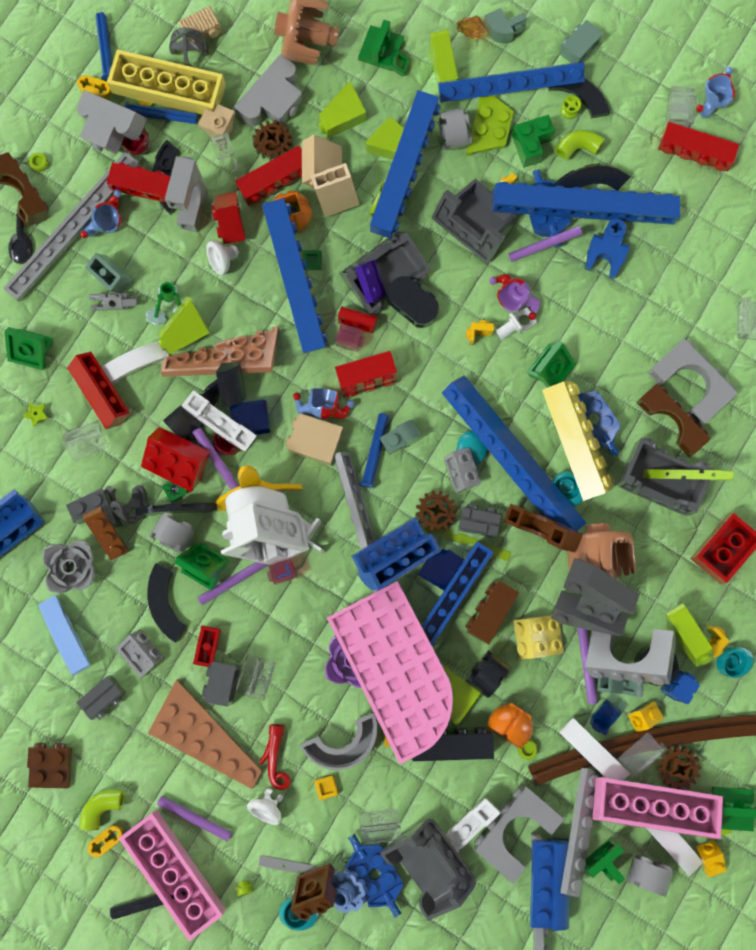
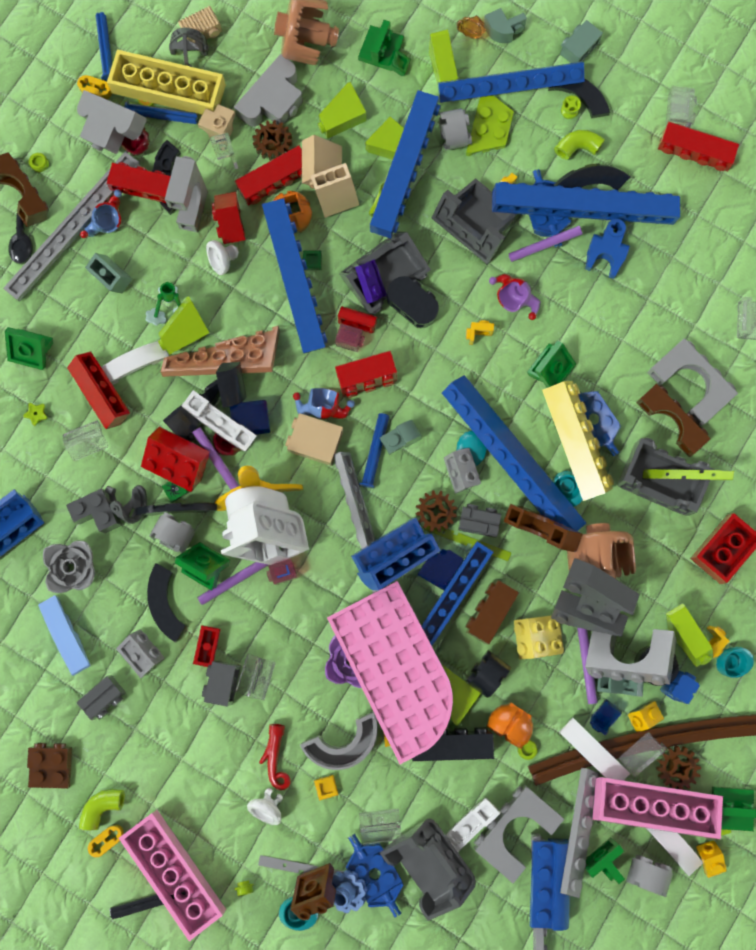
(105, 533): dark orange plate -> none
(122, 301): light grey hinge -> none
(194, 818): medium lavender piece -> none
(196, 733): nougat wing -> none
(310, 530): white bracket -> none
(514, 324): white bracket -> none
(529, 136): green brick -> none
(718, 93): medium blue piece -> none

